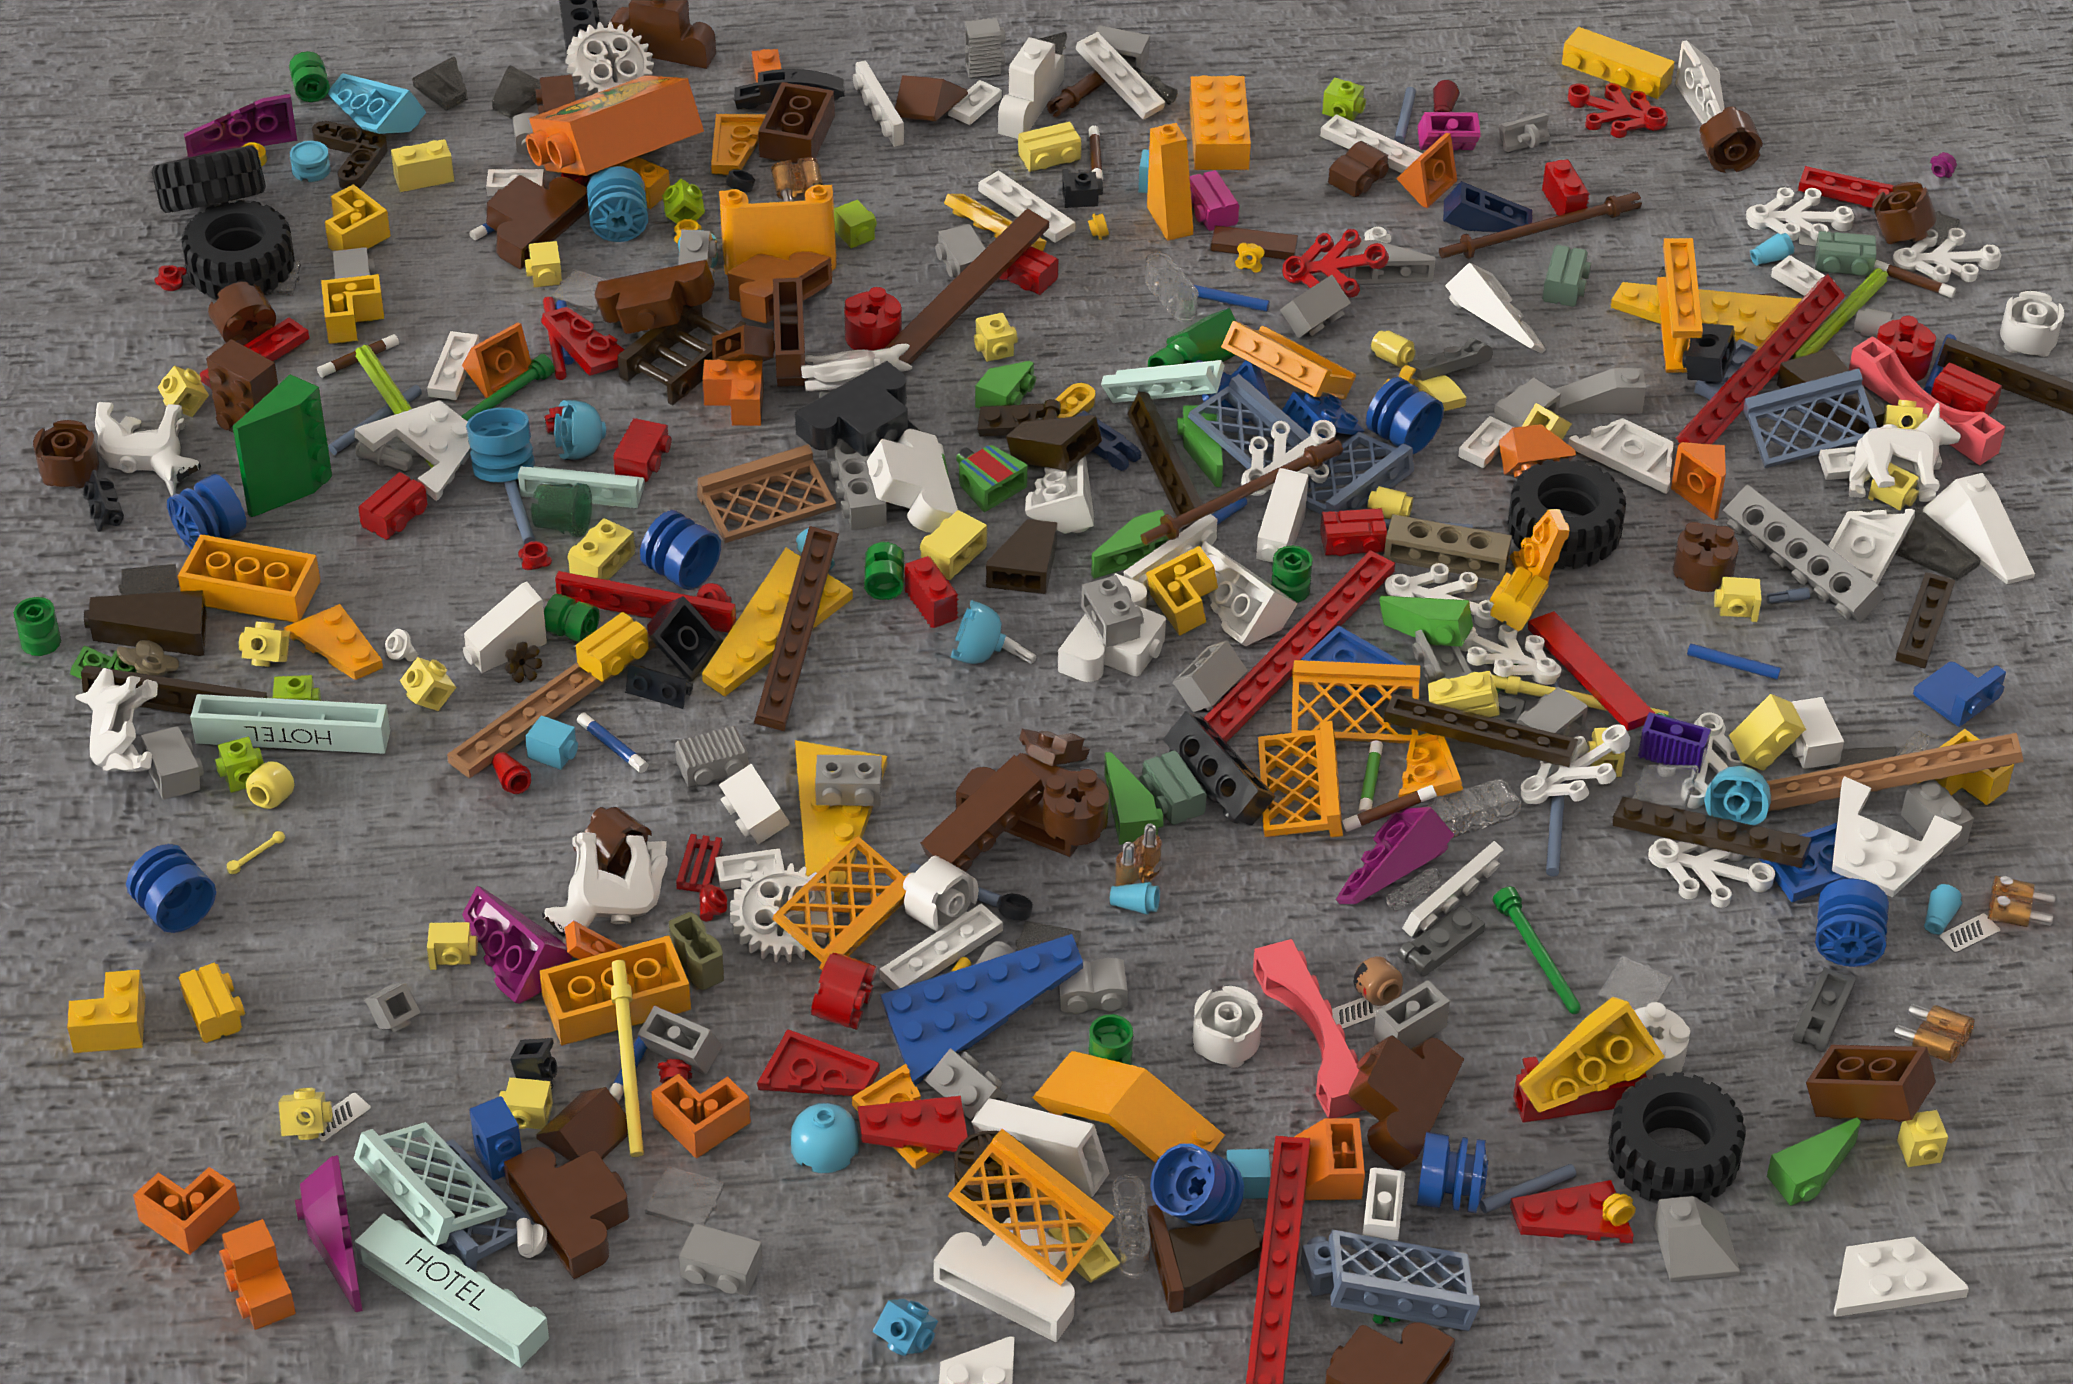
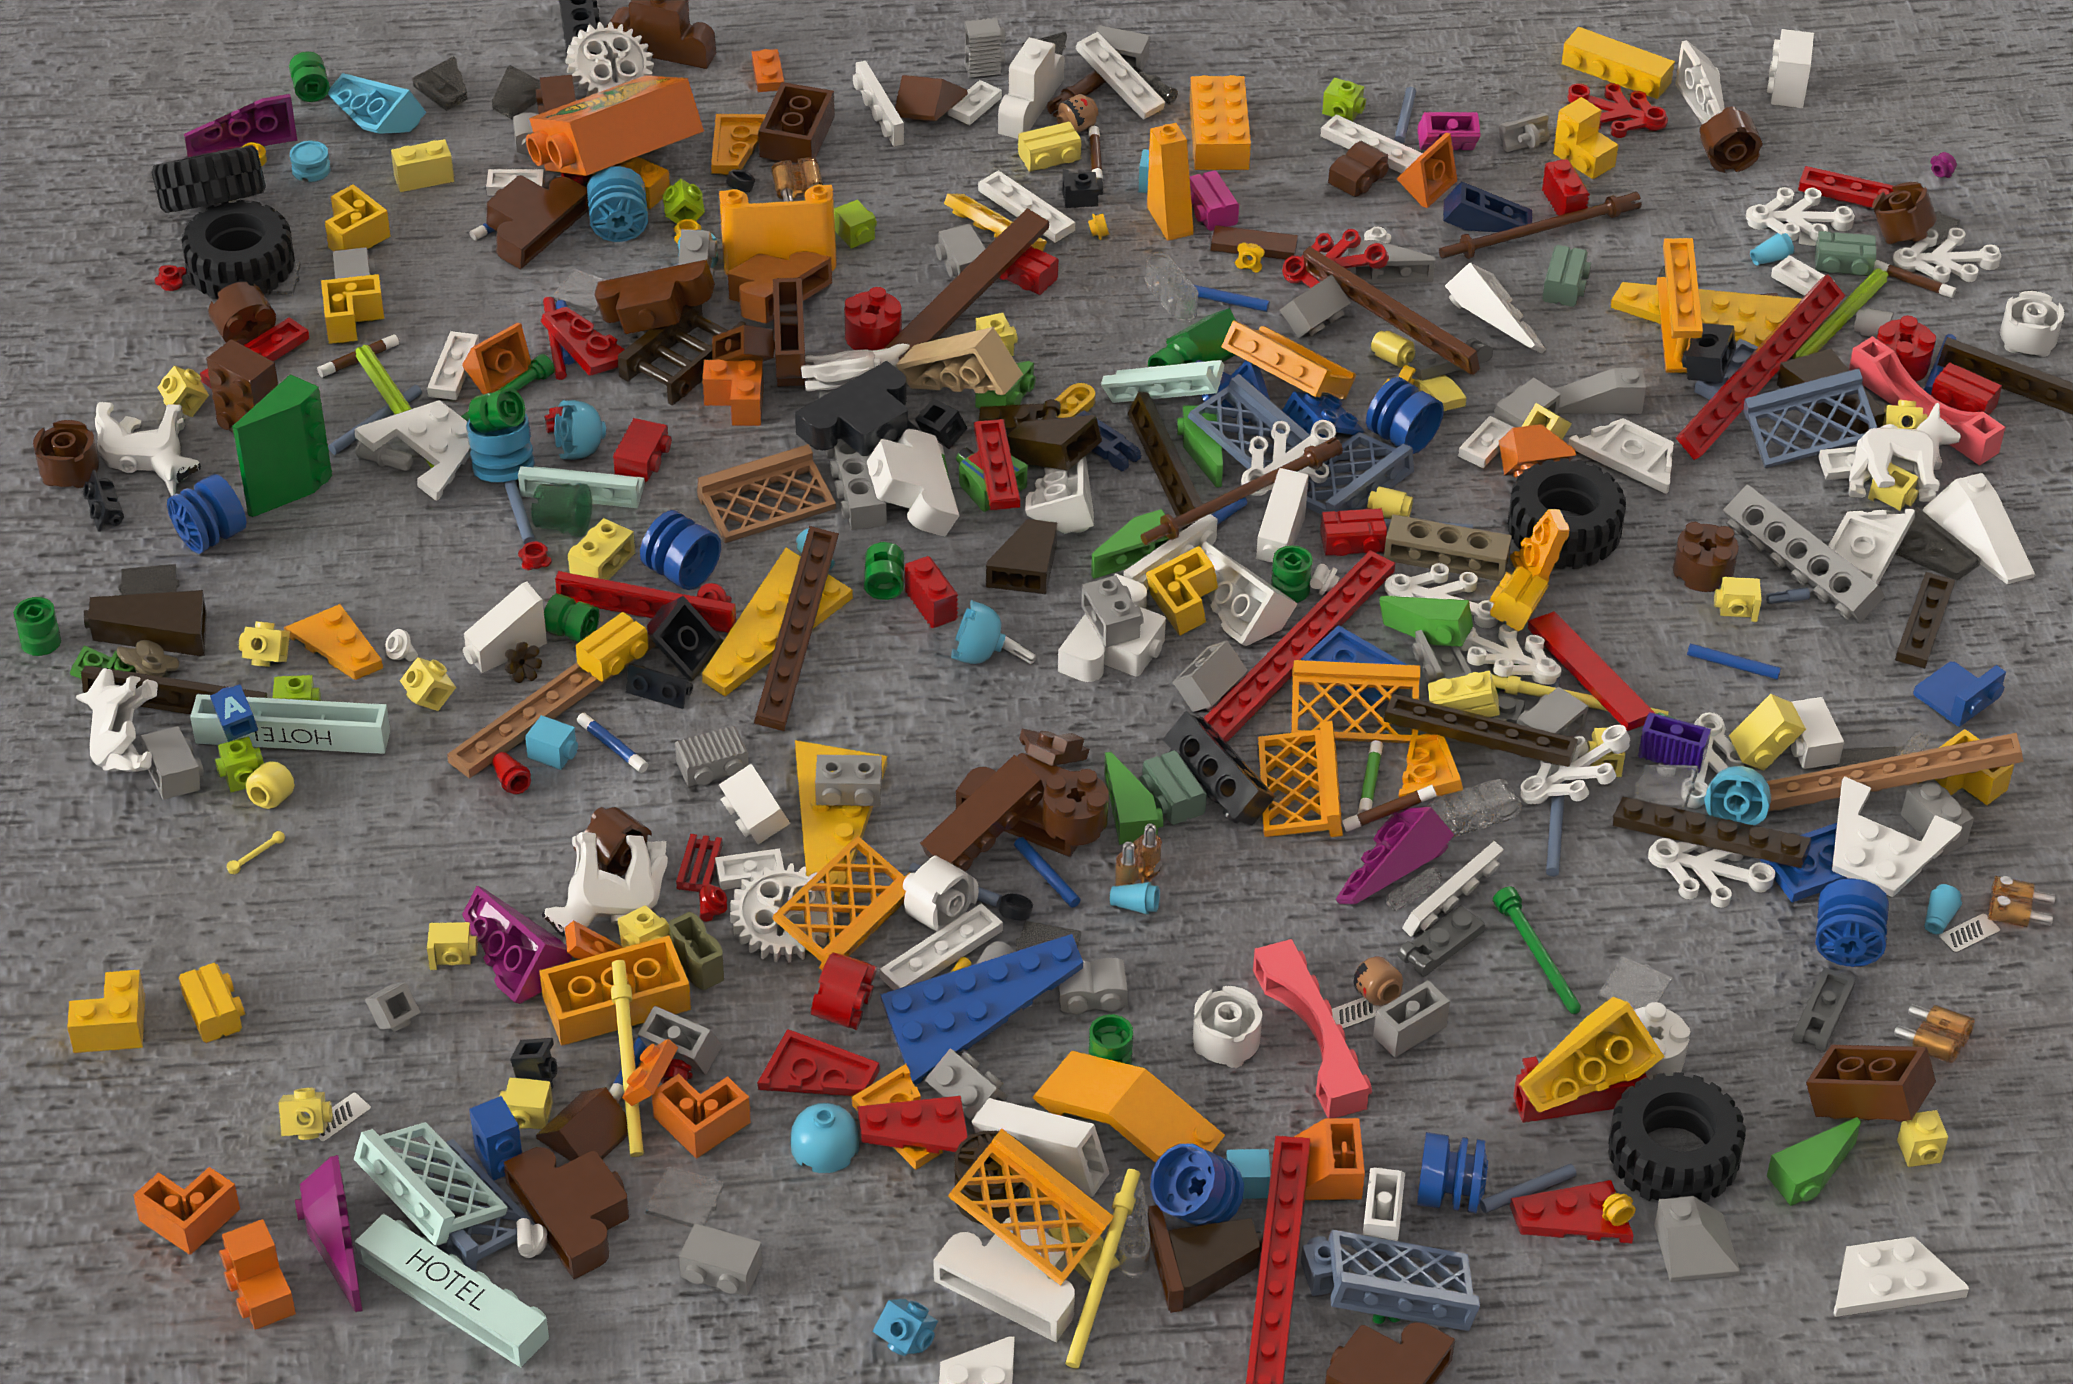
(171, 888): blue wheel -> none
(234, 712): none -> blue brick
(251, 578): light orange brick -> none
(366, 146): dark brown beam -> none
(393, 506): red brick -> none
(497, 410): none -> green wheel
(544, 264): light yellow brick -> none
(641, 926): none -> light yellow brick
(650, 1071): none -> orange plate
(769, 81): black slope -> none
(942, 422): none -> black brick
(955, 543): light yellow brick -> none
(961, 362): none -> tan wedge
(997, 464): none -> red tile
(1047, 872): none -> blue bar
(1079, 111): none -> medium nougat head
(1122, 1206): none -> light yellow bar
(1324, 579): none -> white plate
(1393, 312): none -> reddish brown tile
(1404, 1093): reddish brown brick -> none
(1445, 96): dark red cone -> none
(1581, 142): none -> yellow brick
(1700, 476): orange slope -> none
(1790, 68): none -> white brick

